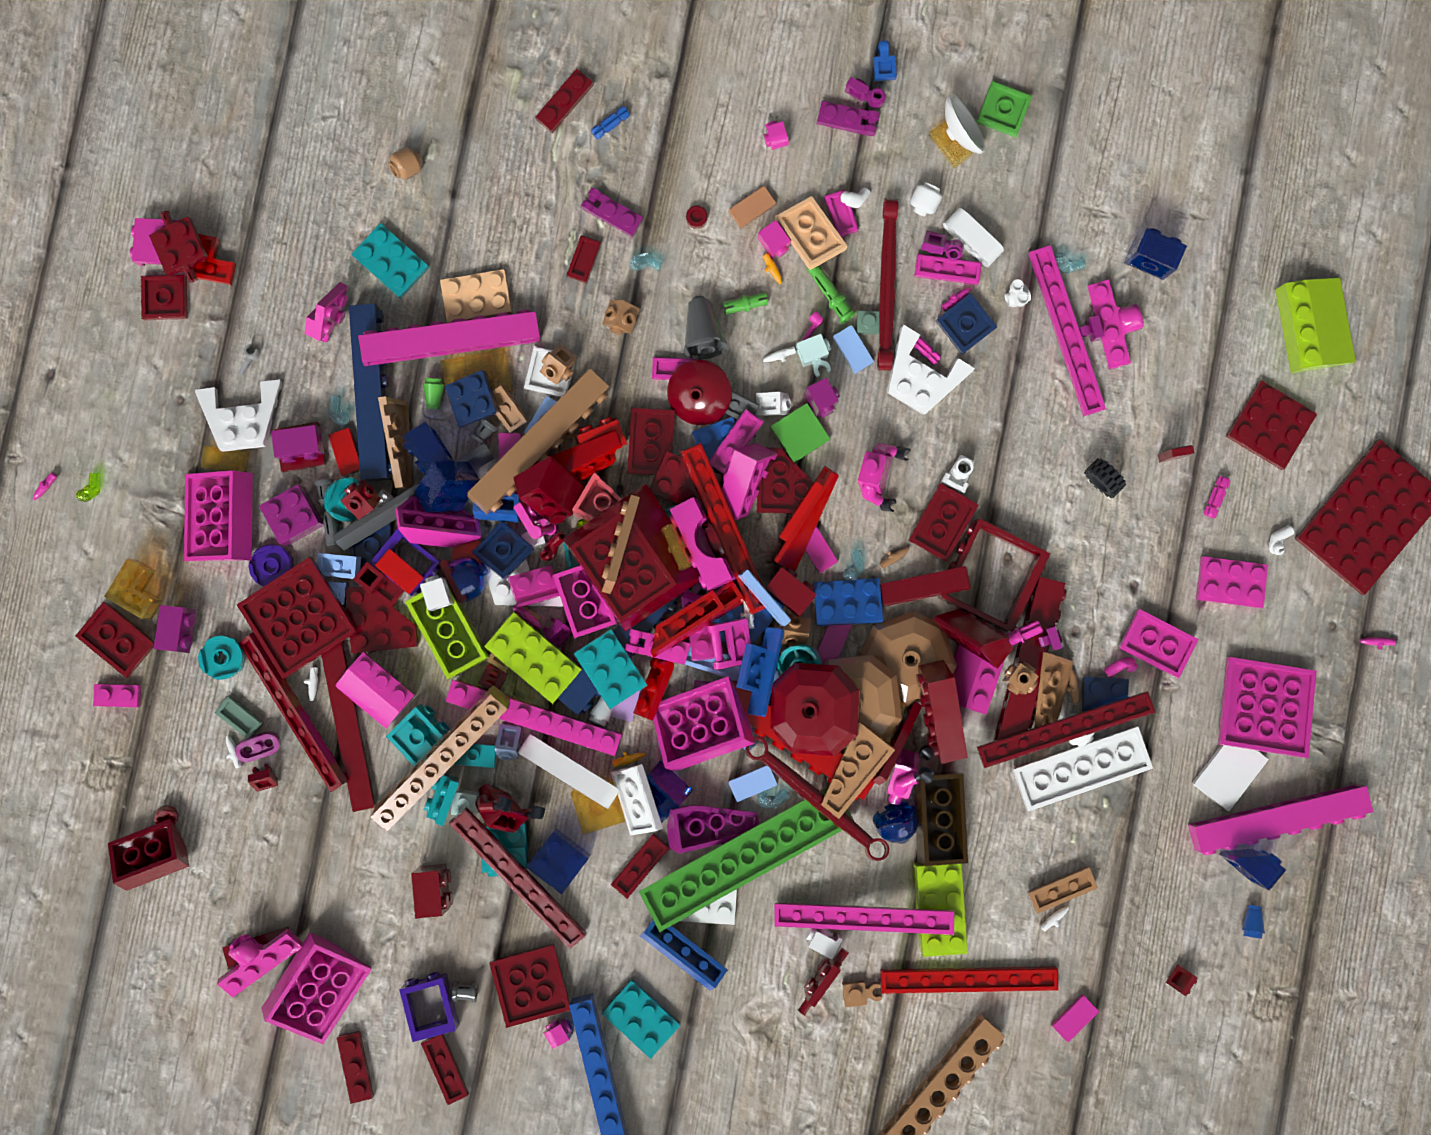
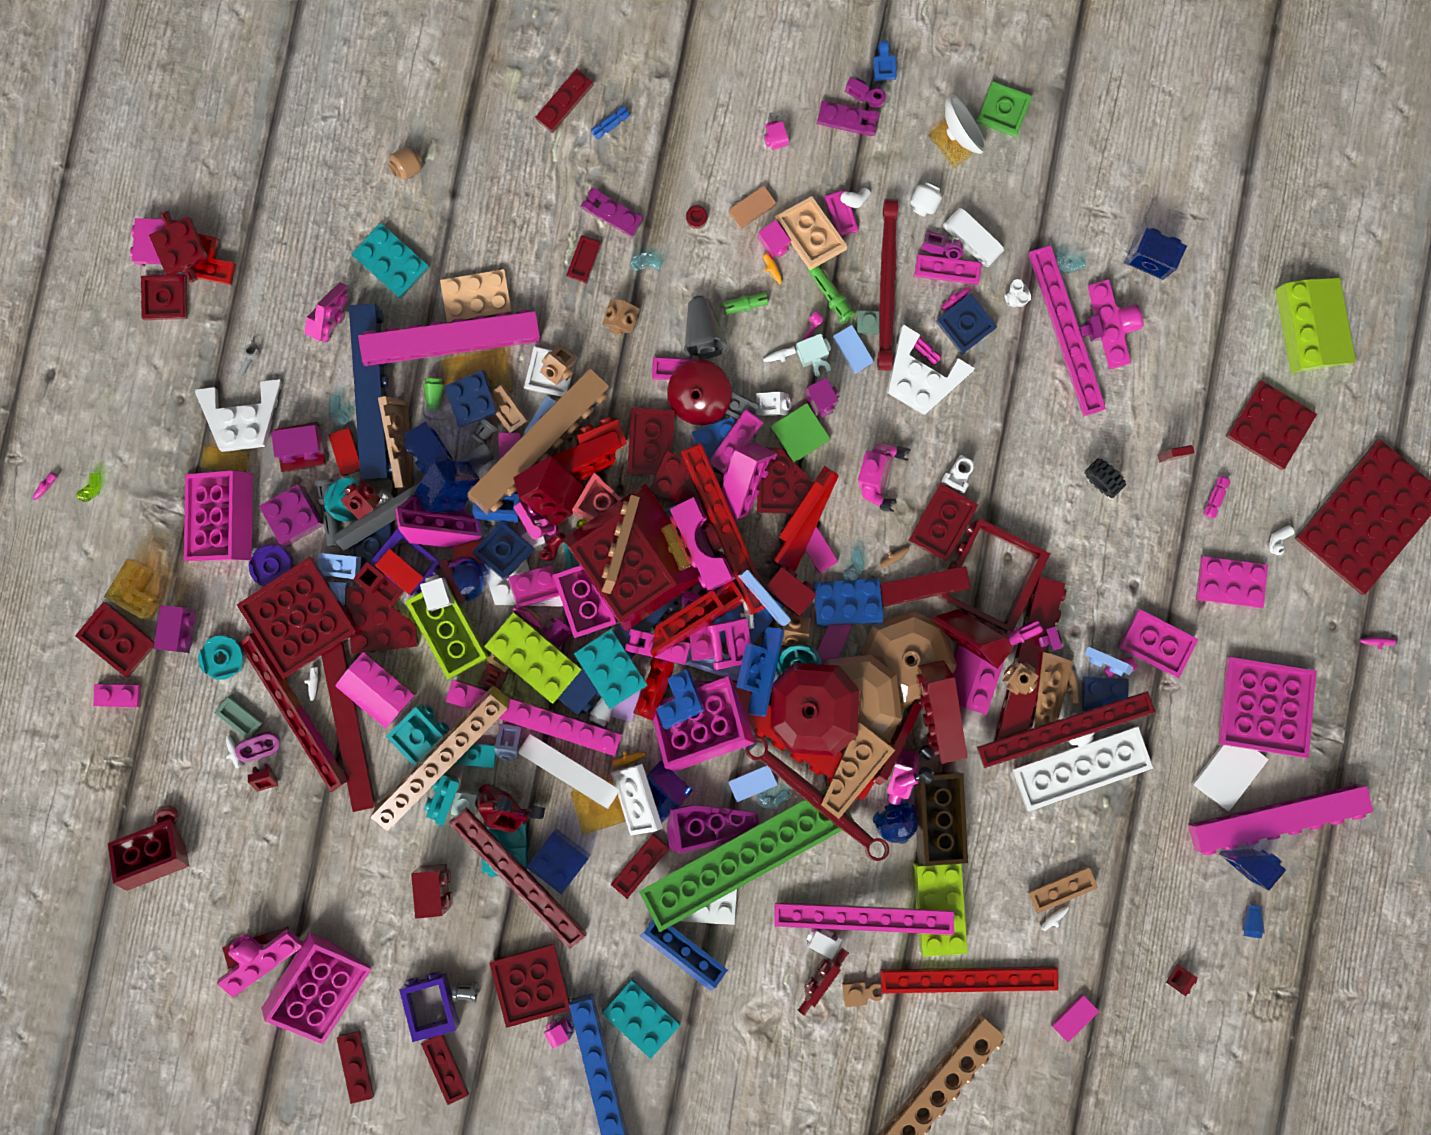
(686, 701): none -> blue plate
(1116, 666): none -> light blue plate

